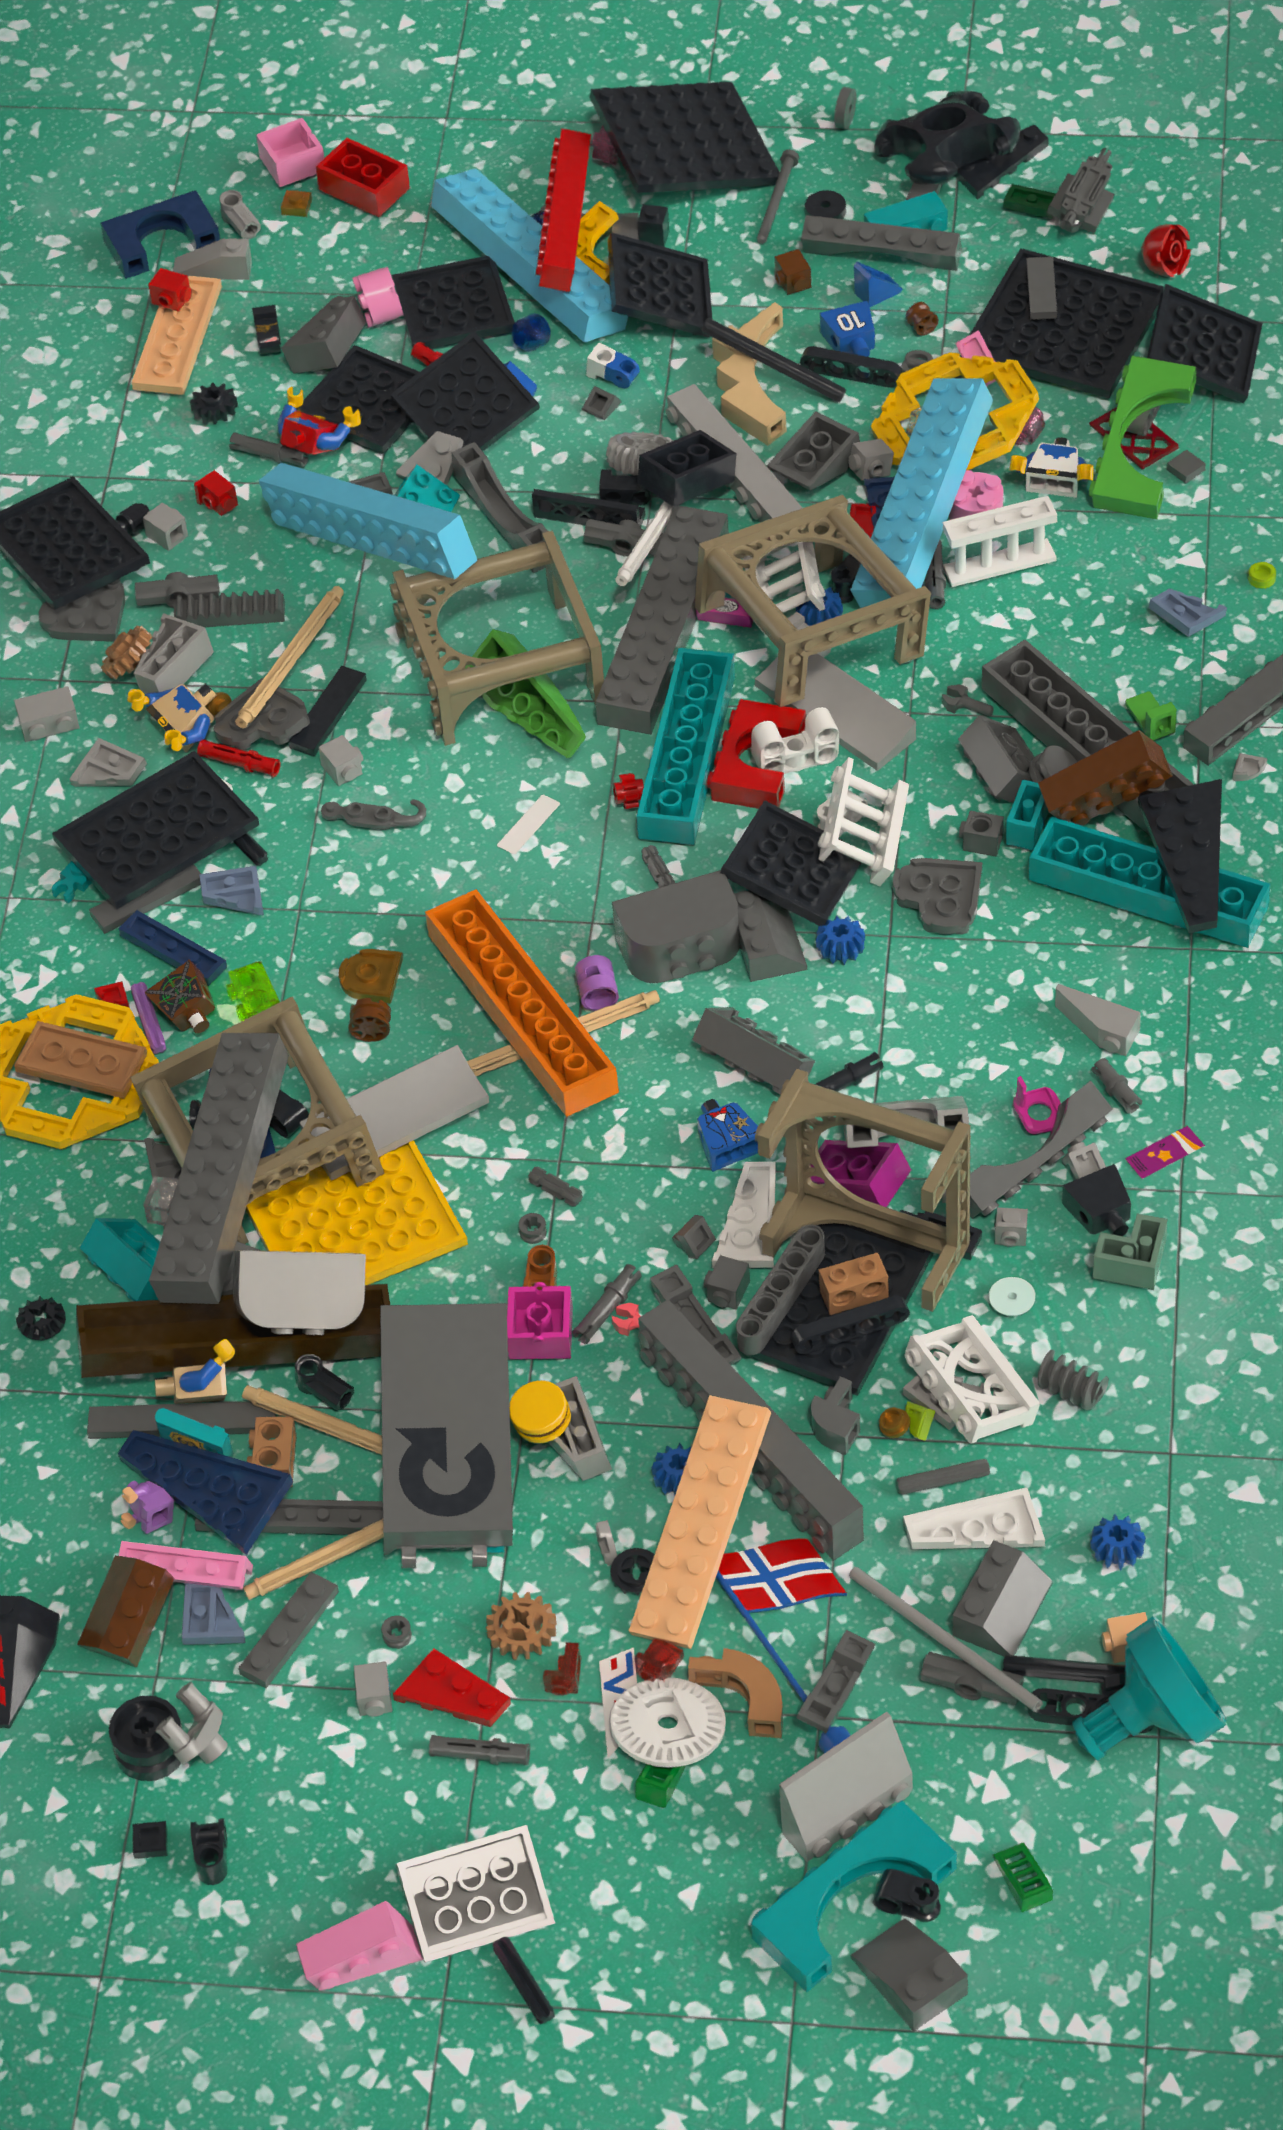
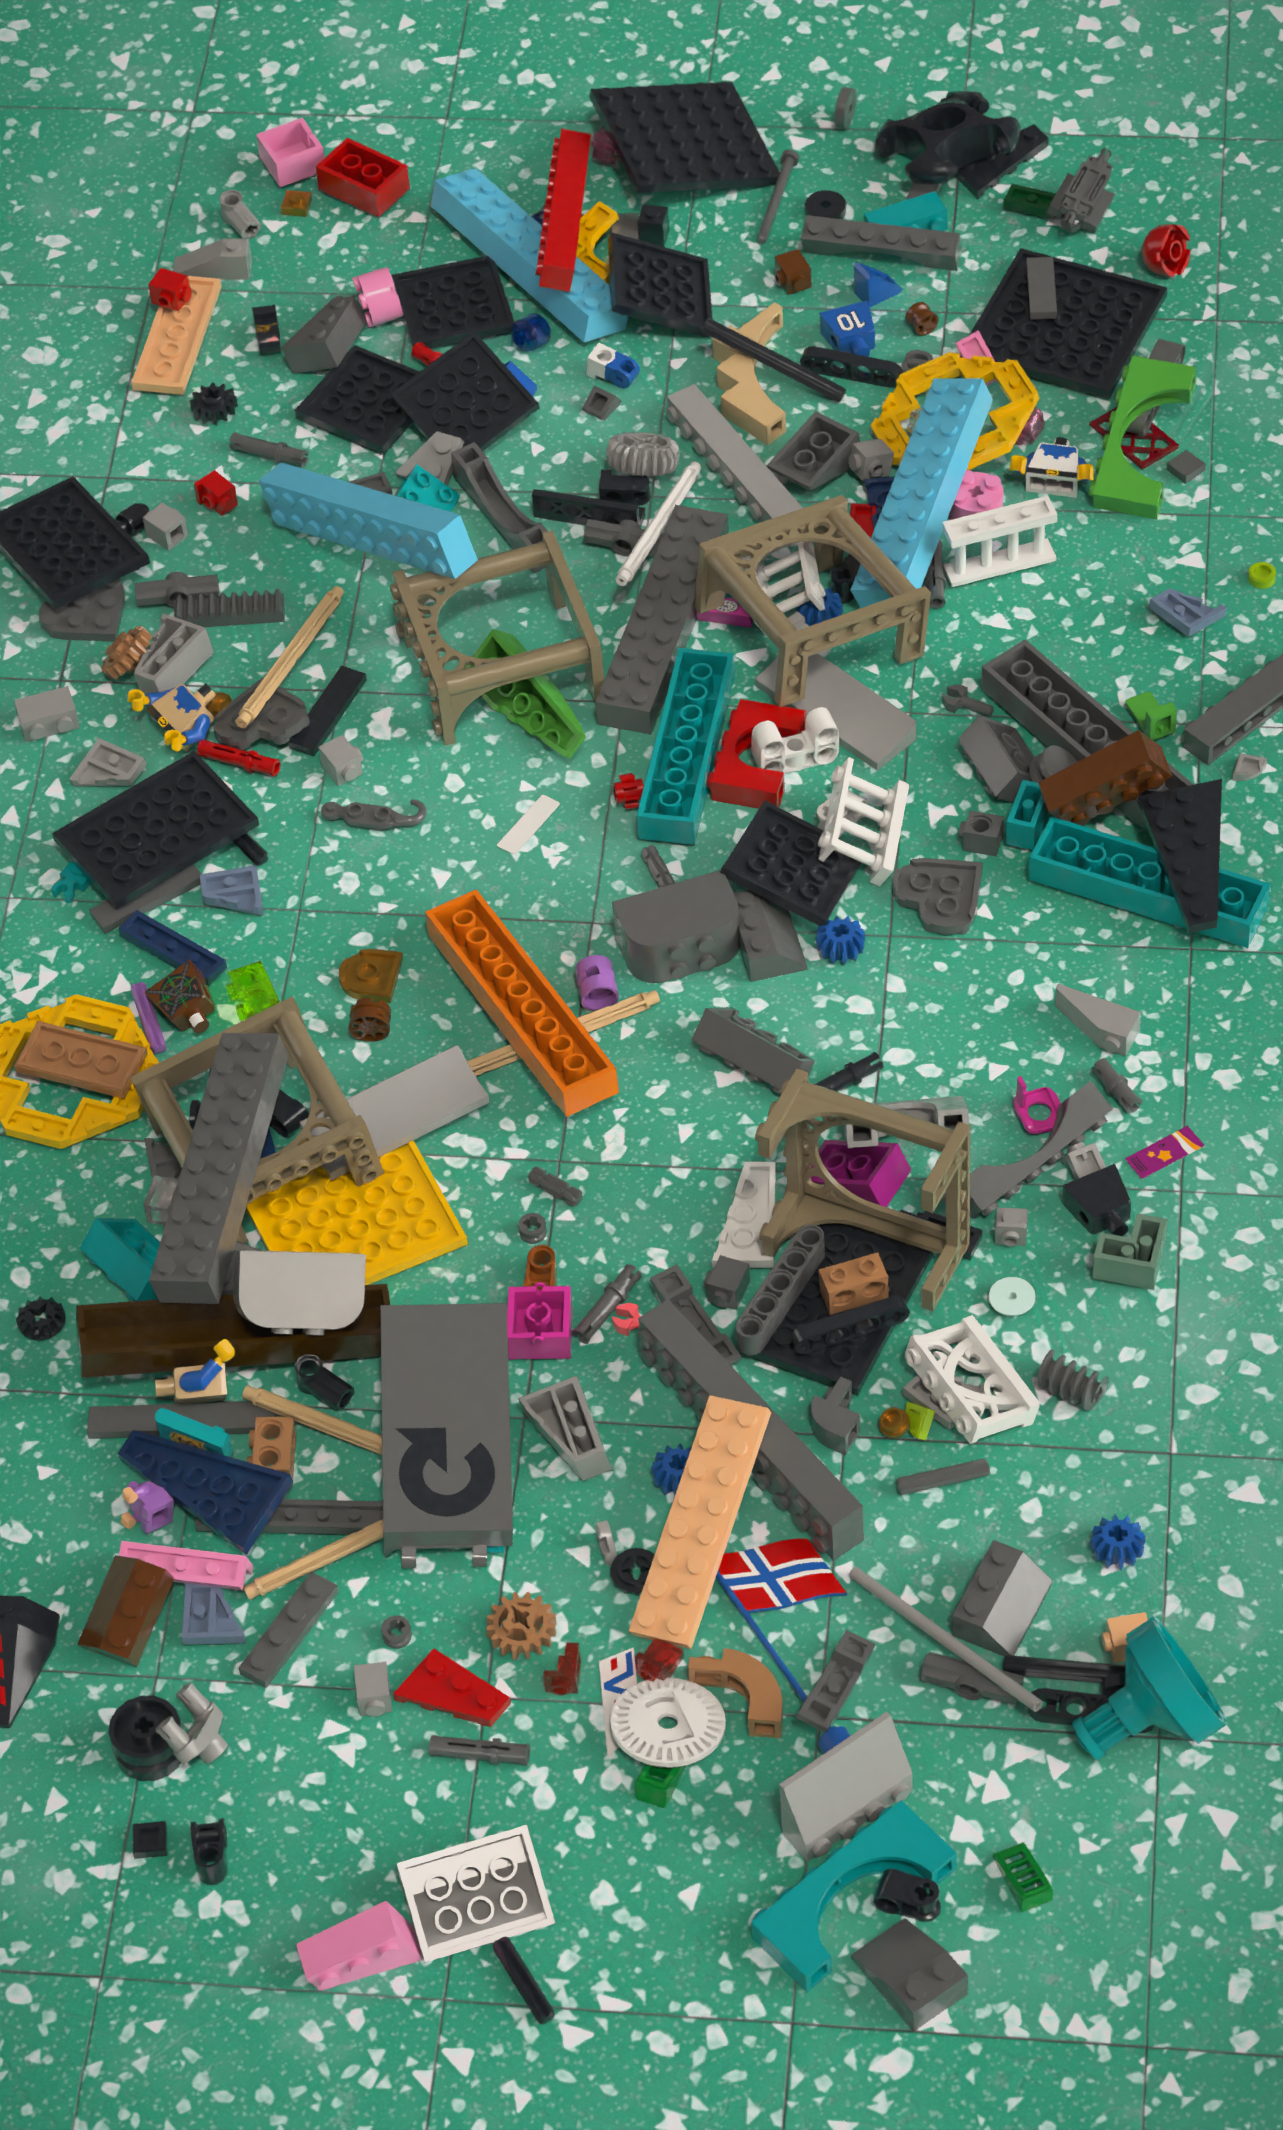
(112, 993): red tile -> none
(182, 213): dark blue arch -> none
(310, 431): torso -> none
(539, 1411): yellow head -> none
(686, 468): black brick -> none
(694, 1237): dark grey tile -> none
(726, 1134): blue torso -> none
(977, 1522): white wing -> none
(1208, 338): black plate -> none

